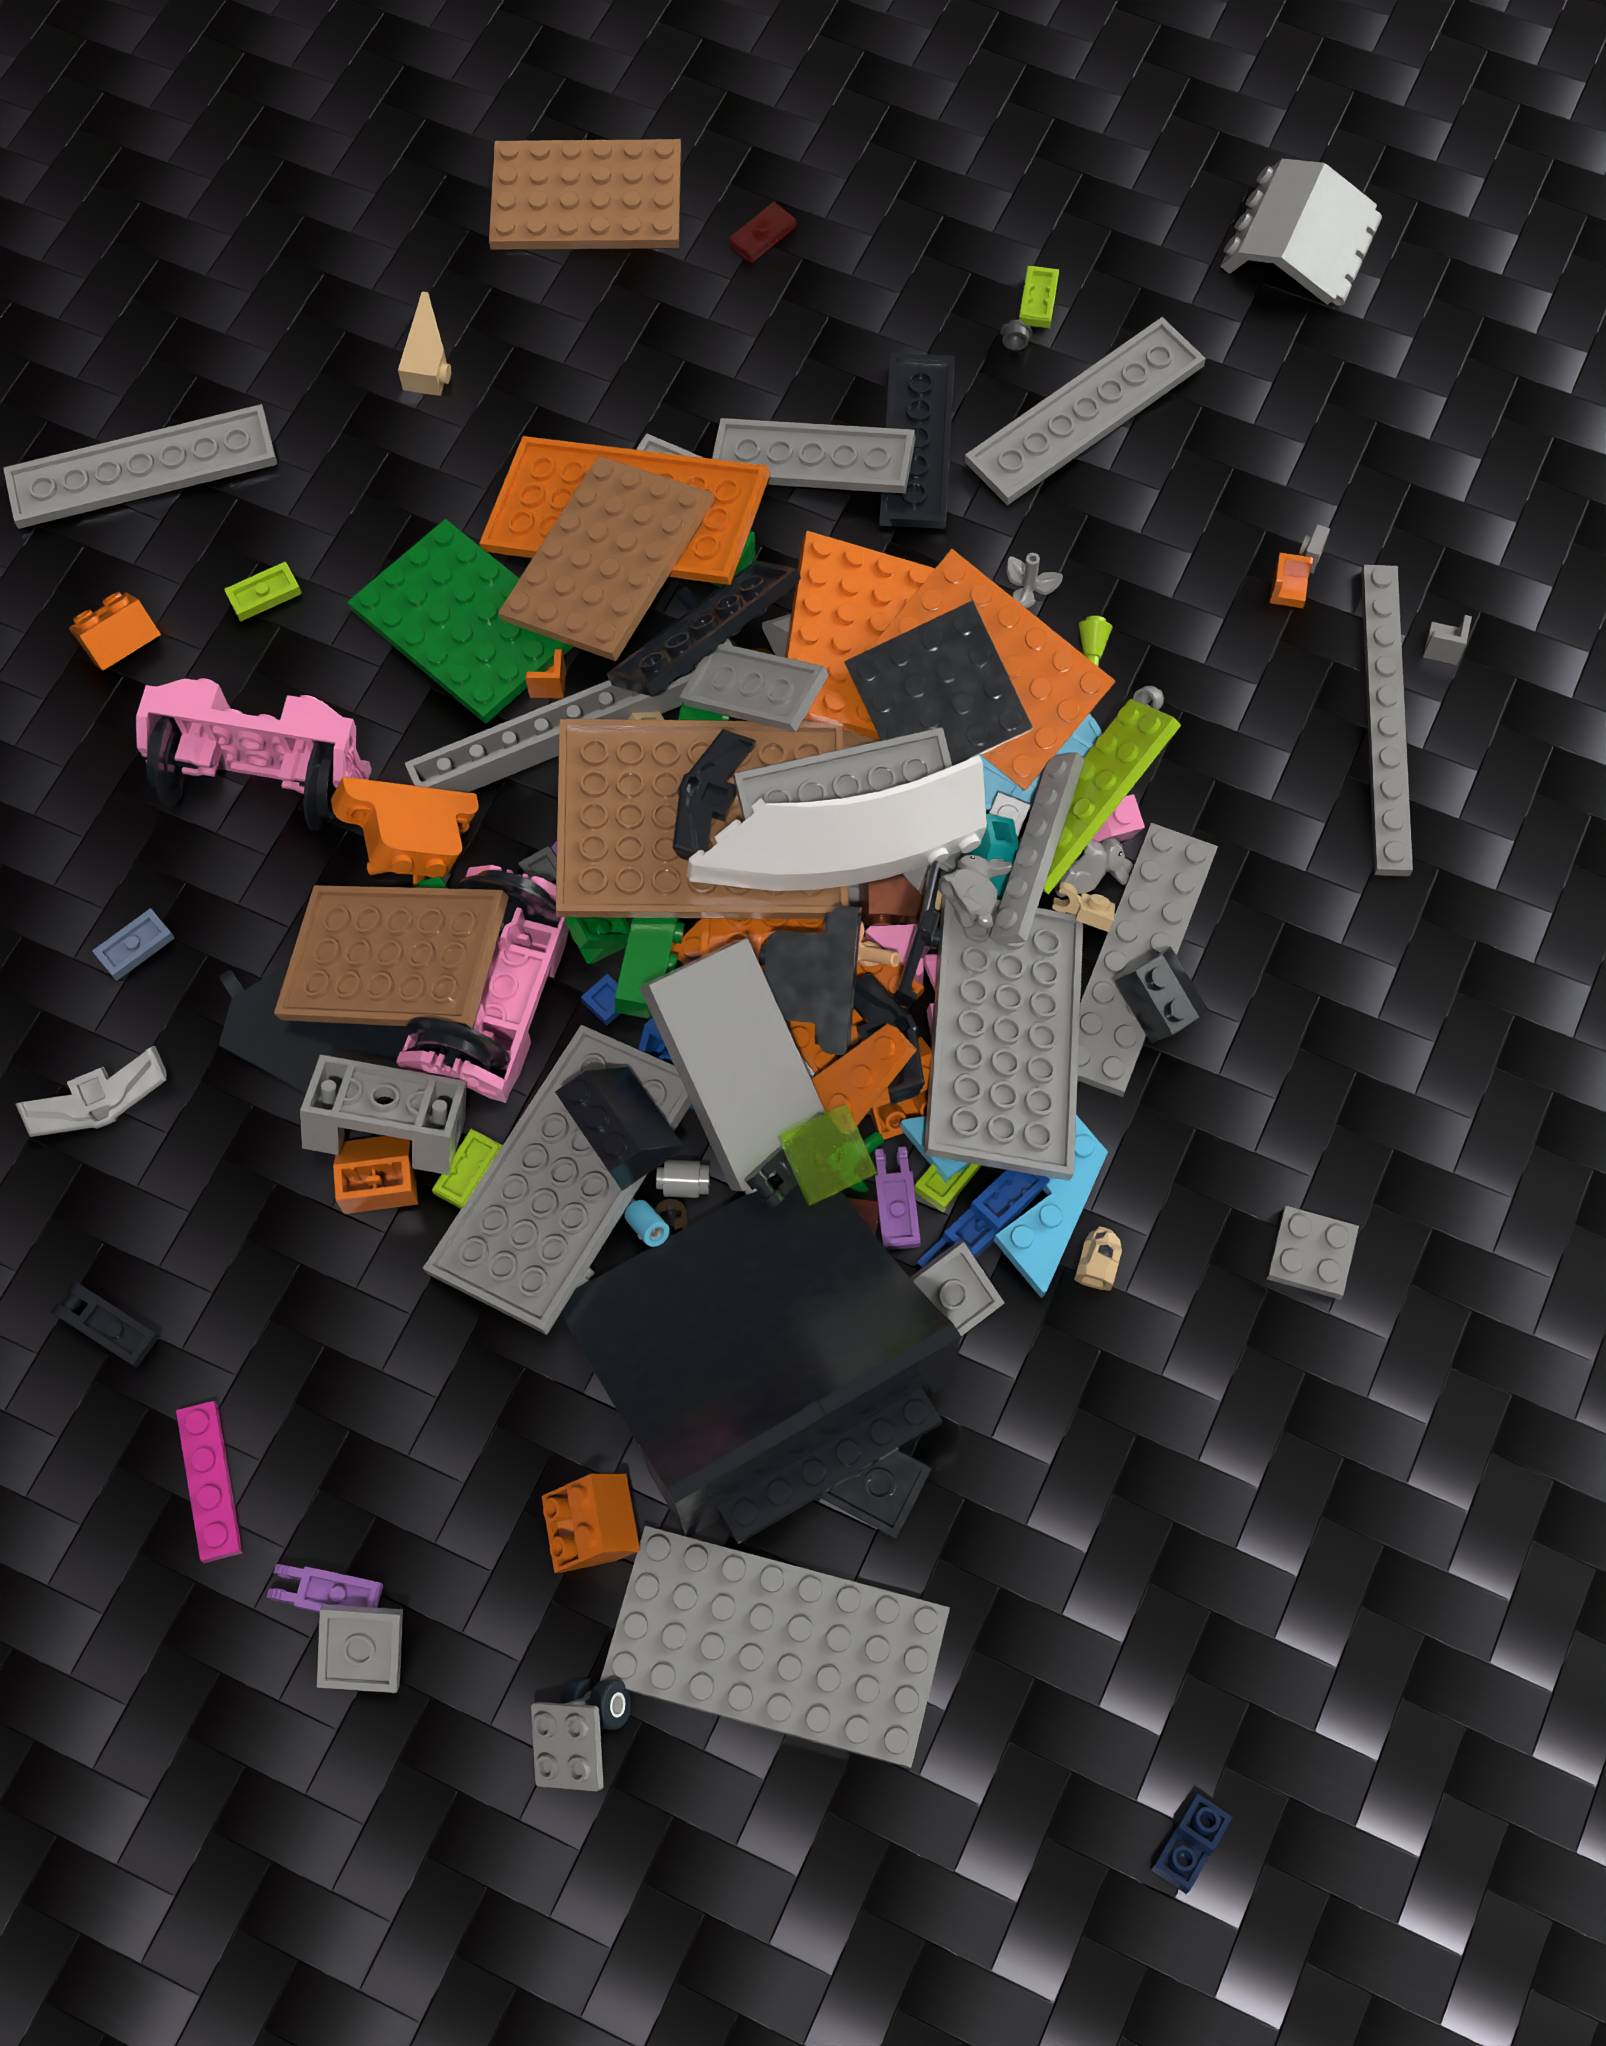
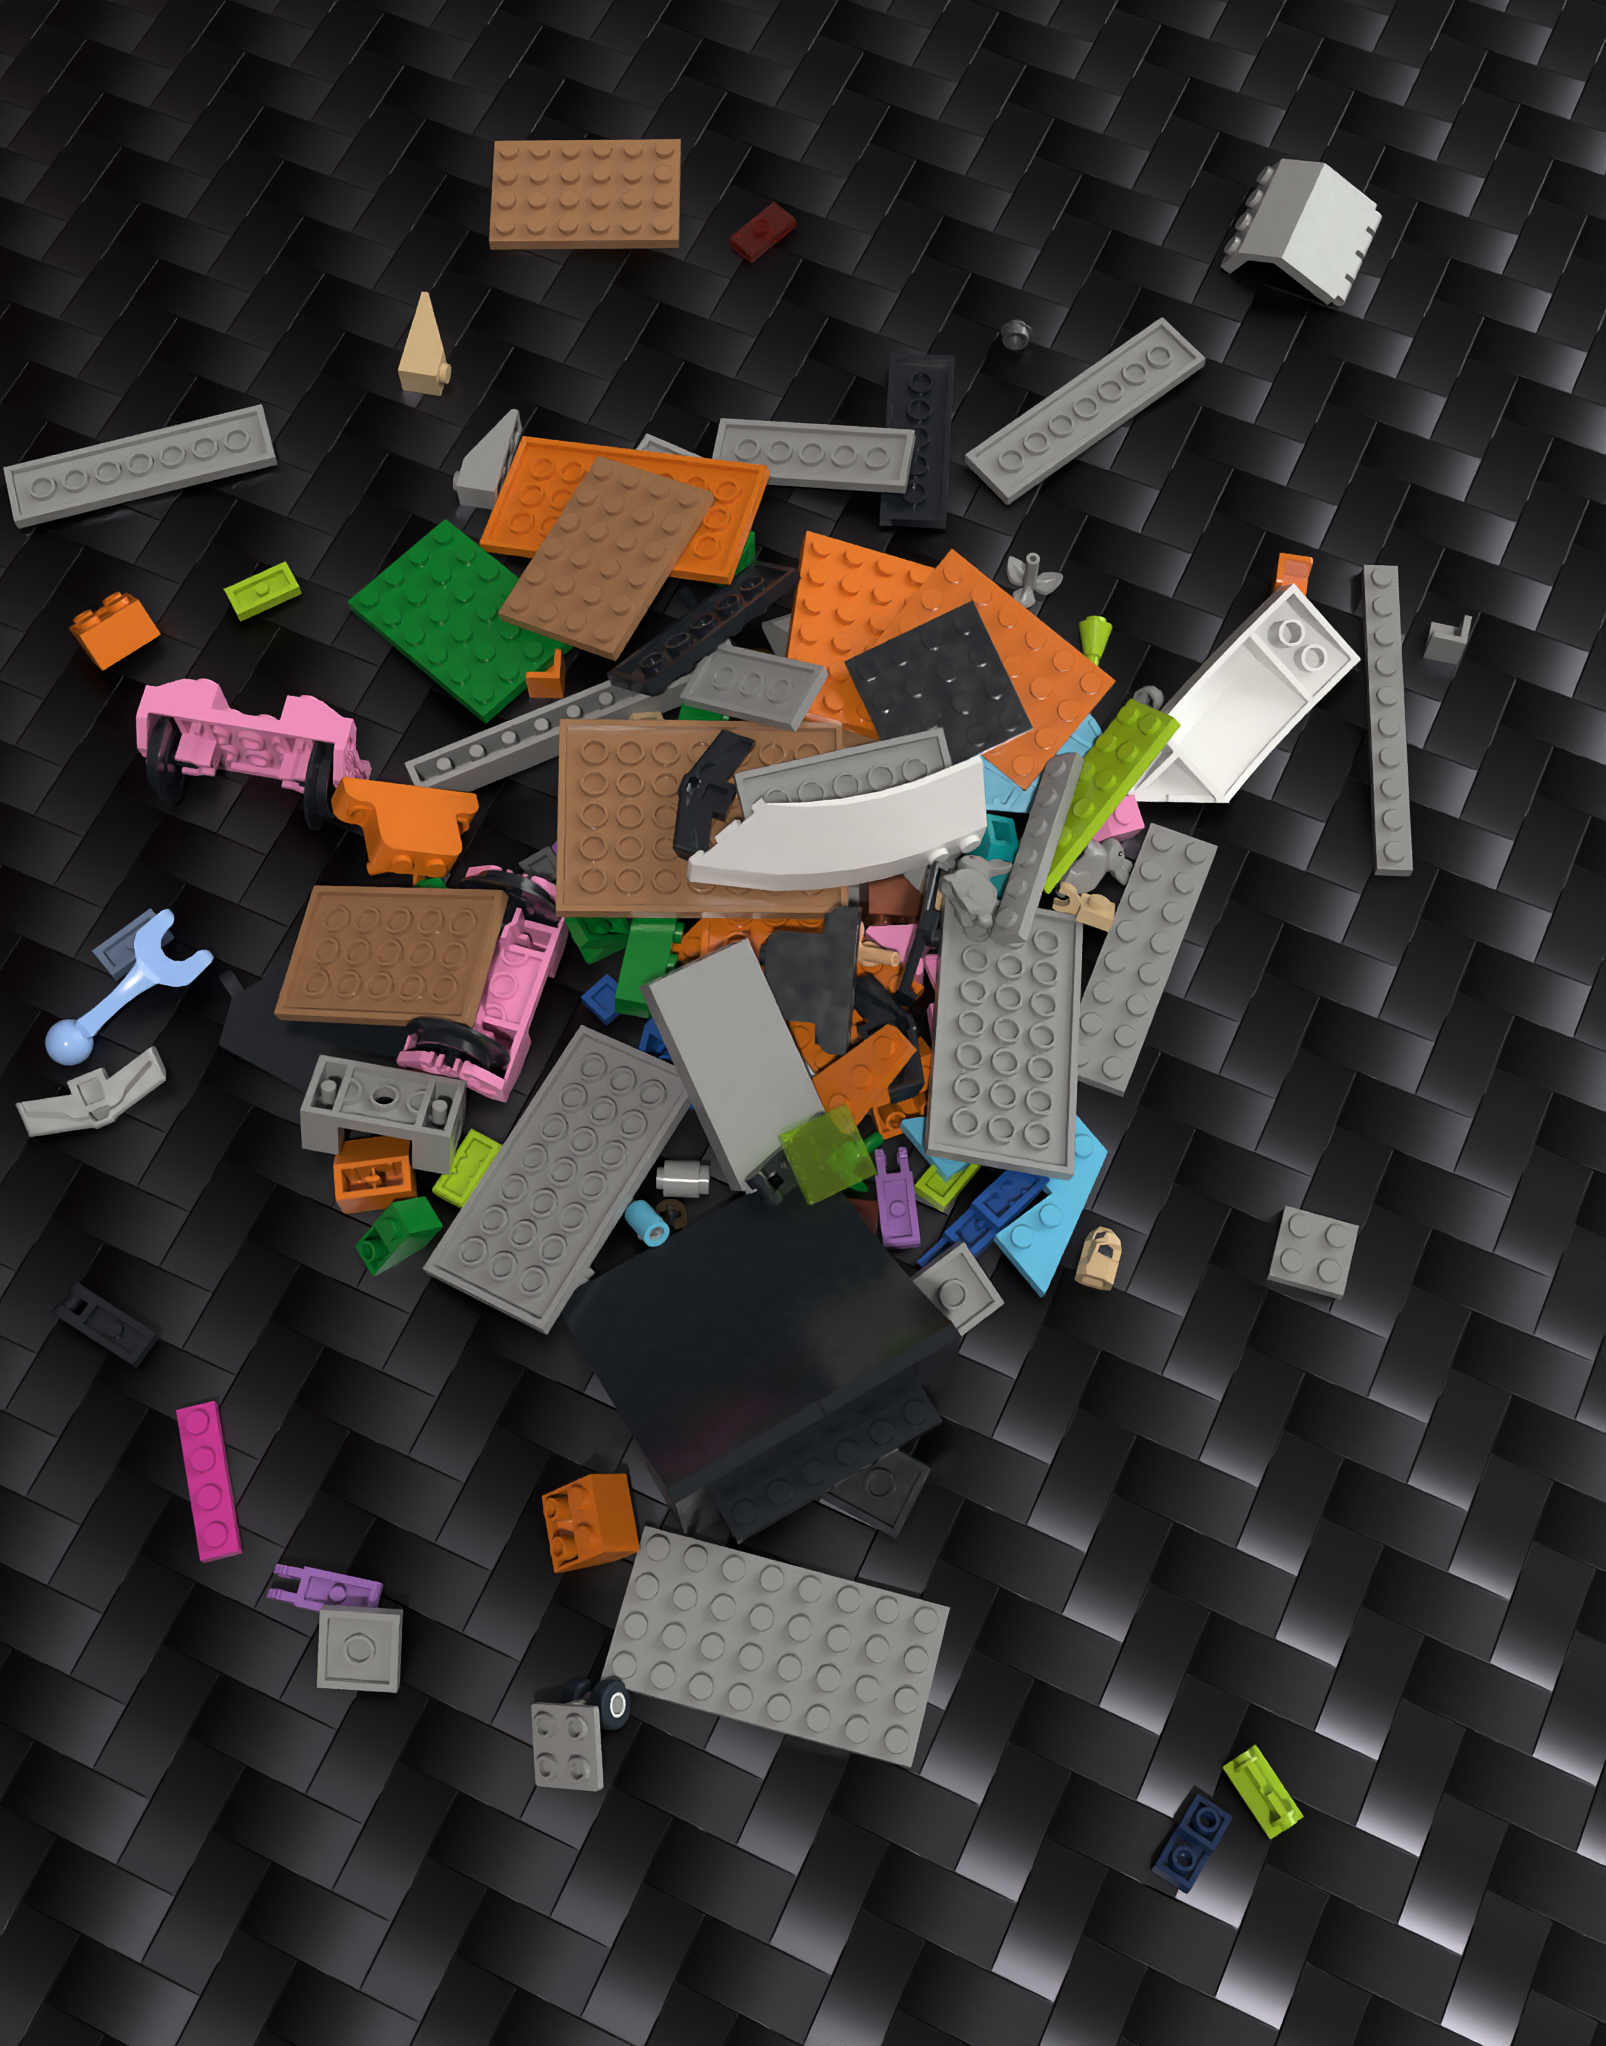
(72, 1040): none -> light blue piece
(398, 1234): none -> green slope
(488, 464): none -> light grey slope
(620, 1123): black slope -> none
(1010, 807): plate -> none
(1039, 296): lime plate -> none
(1161, 995): black slope -> none
(1246, 700): none -> white slope
(1262, 1792): none -> lime hinge
(1314, 545): light grey plate -> none

